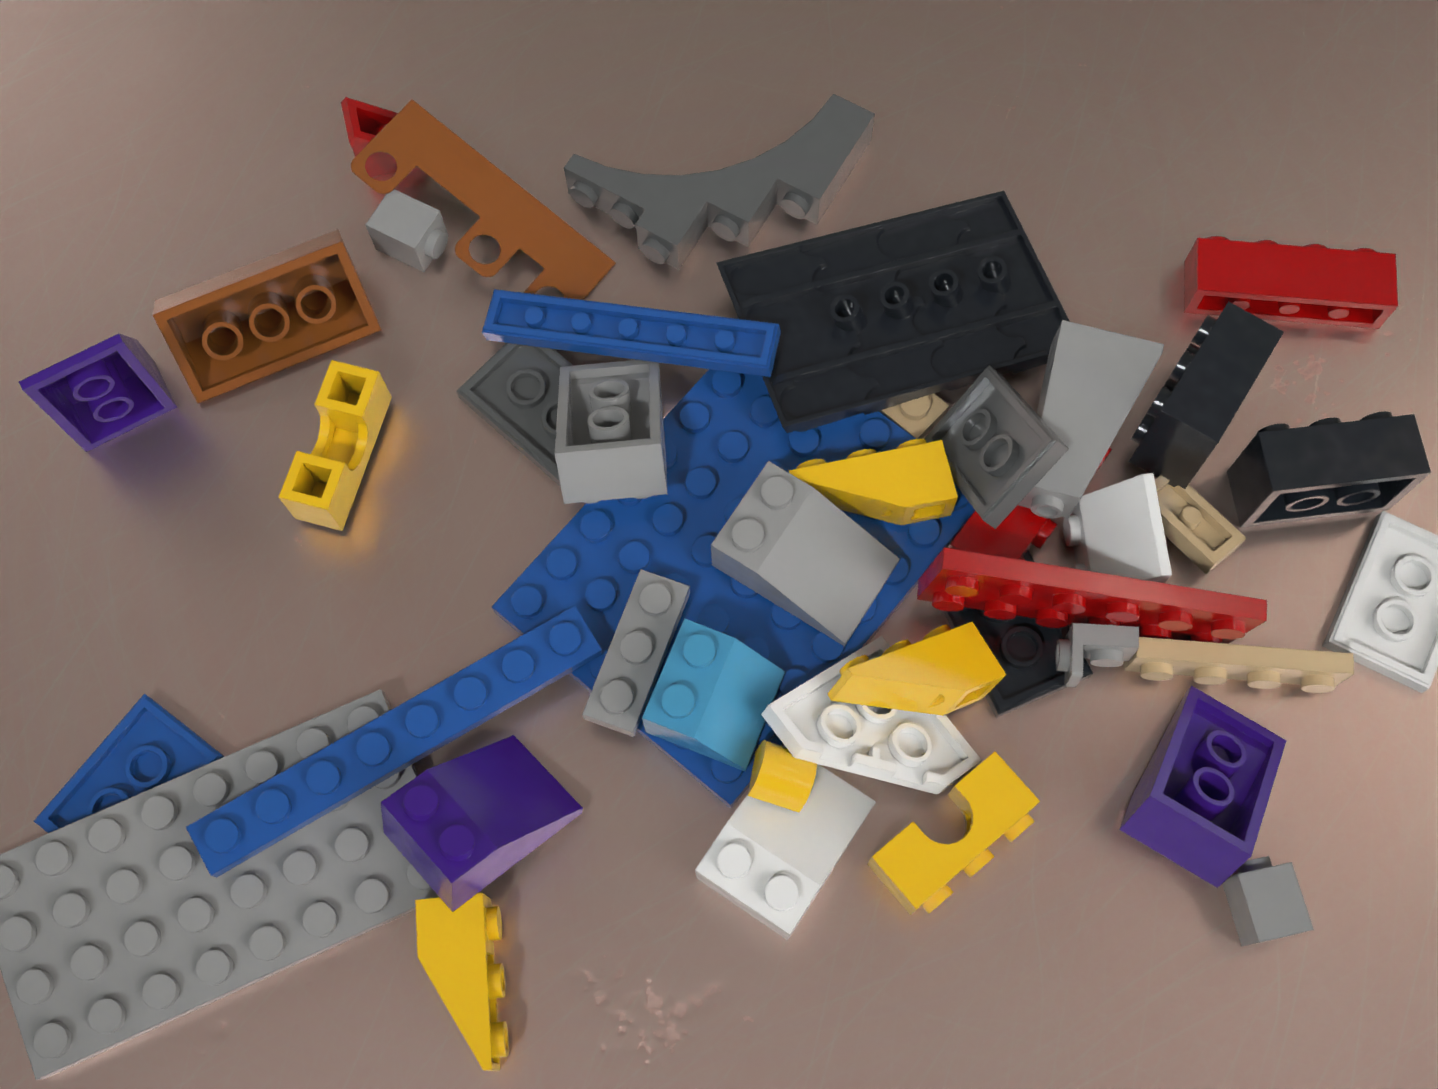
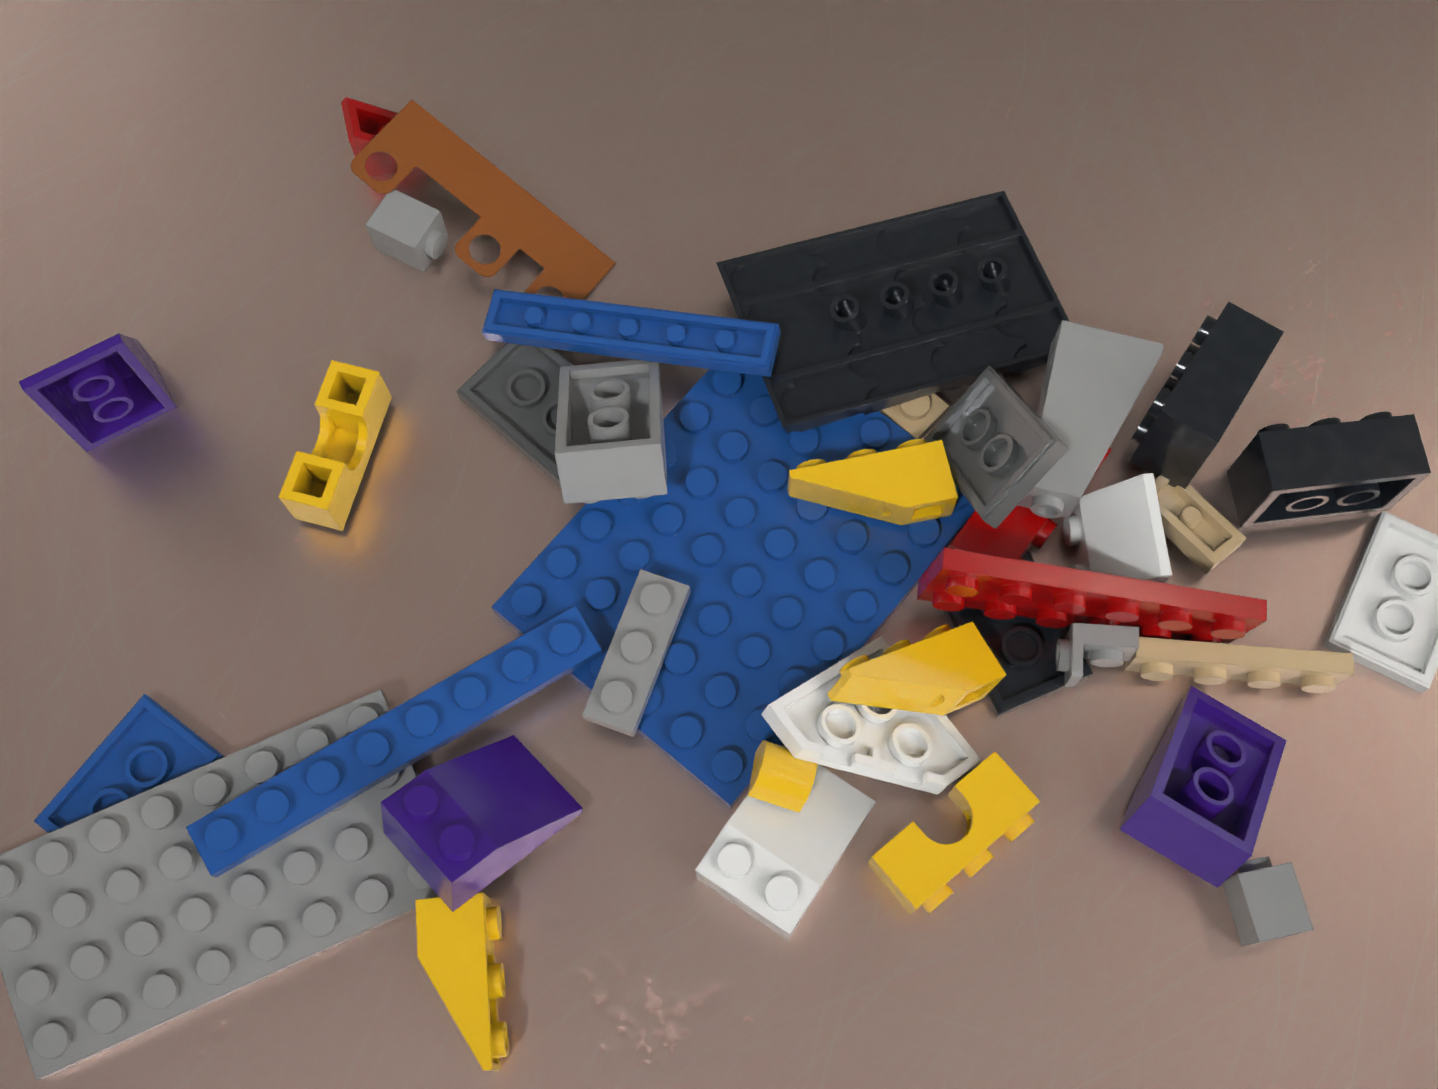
(265, 316): dark orange slope -> none
(712, 695): dark azure slope -> none
(735, 200): dark grey arch -> none
(803, 554): light grey slope -> none
(1291, 282): red brick -> none

